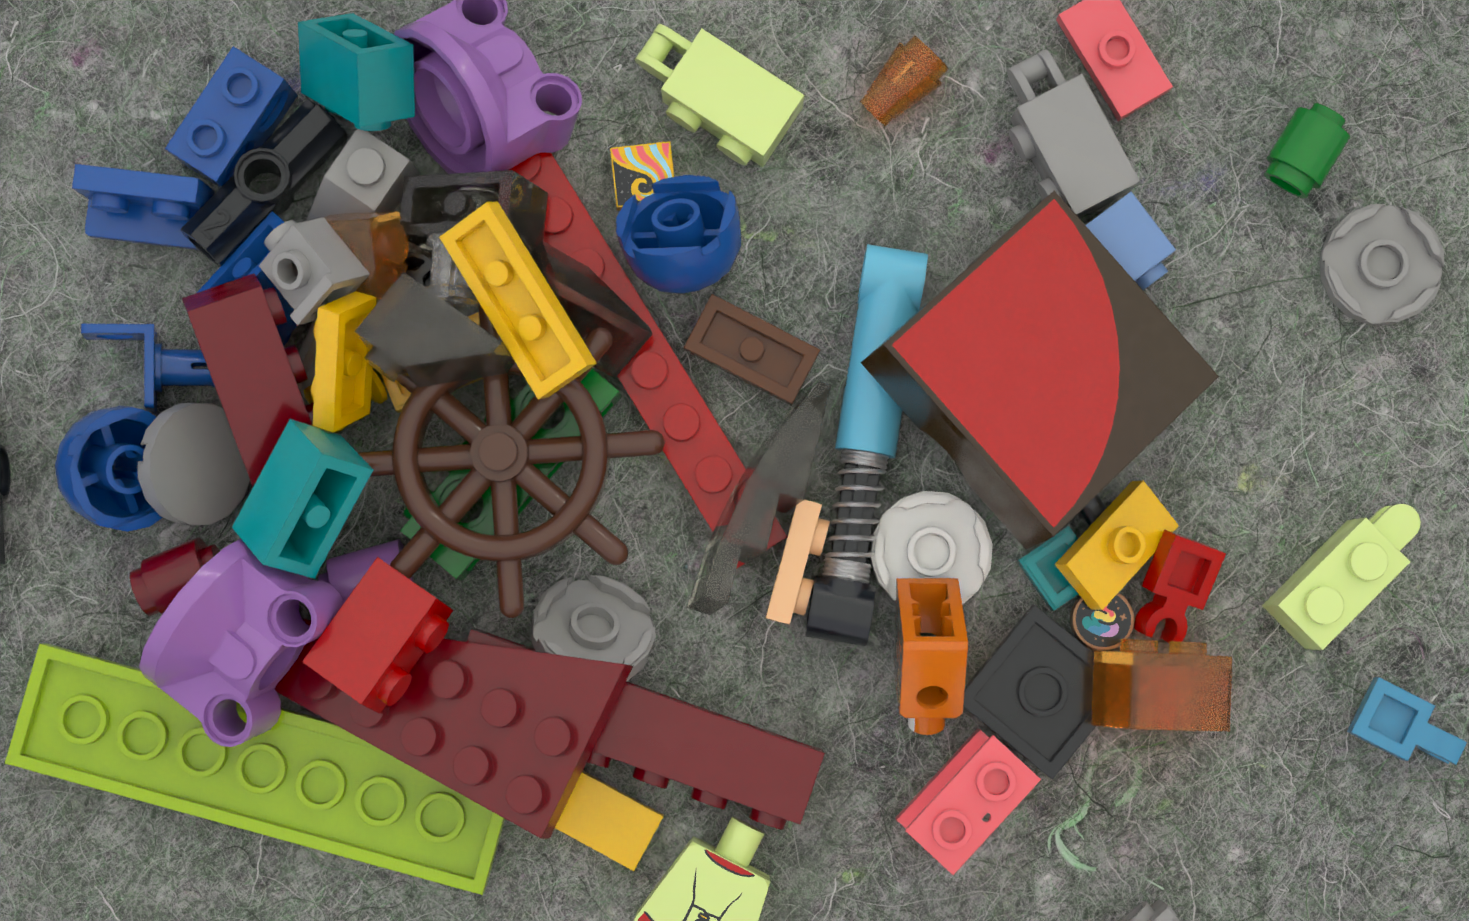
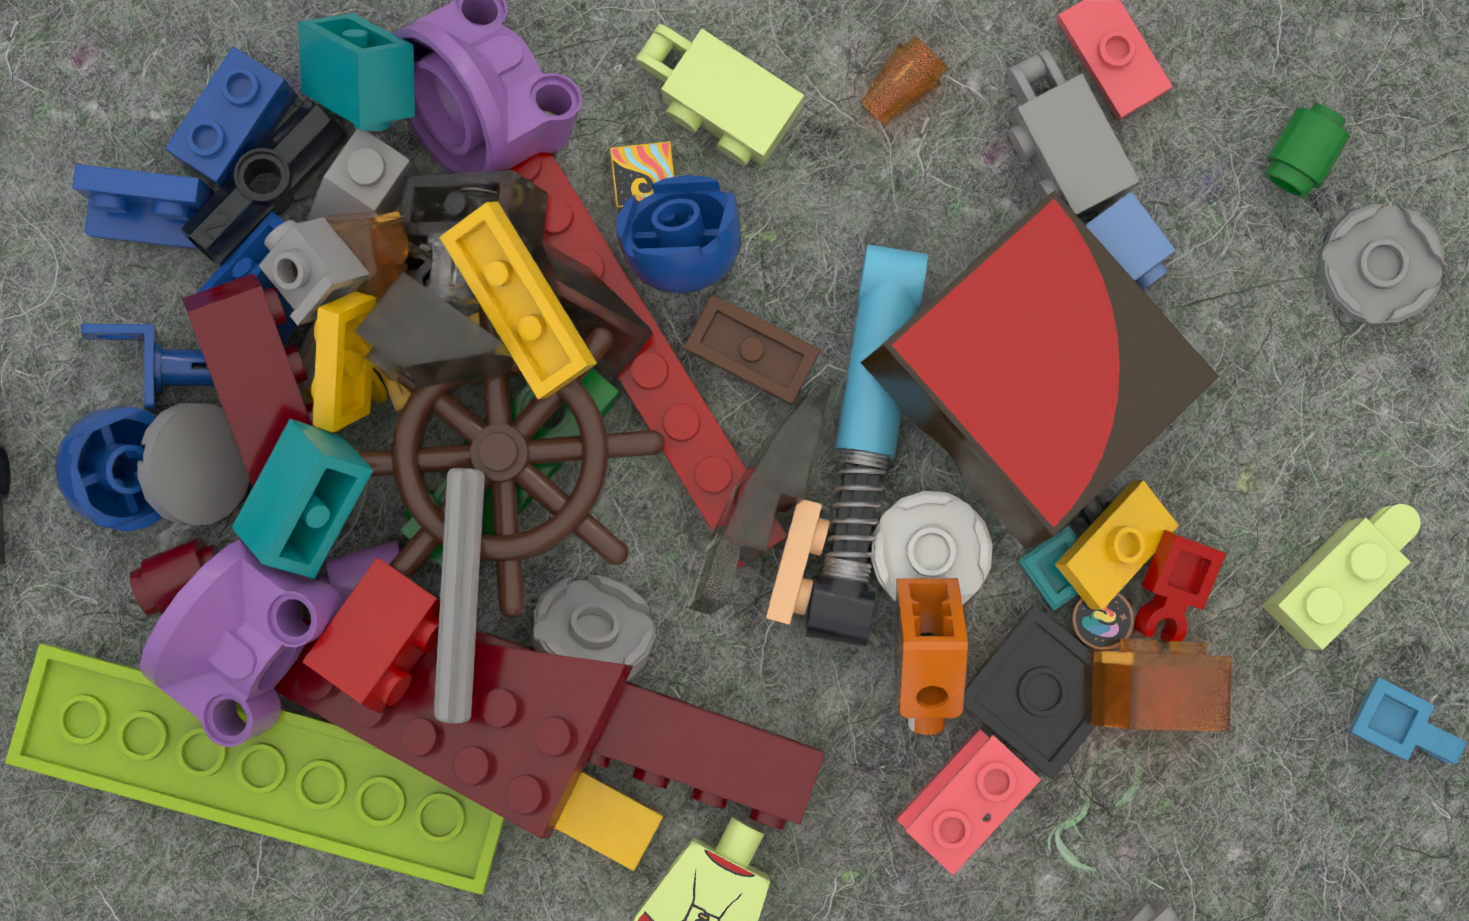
(459, 595): none -> light grey axle

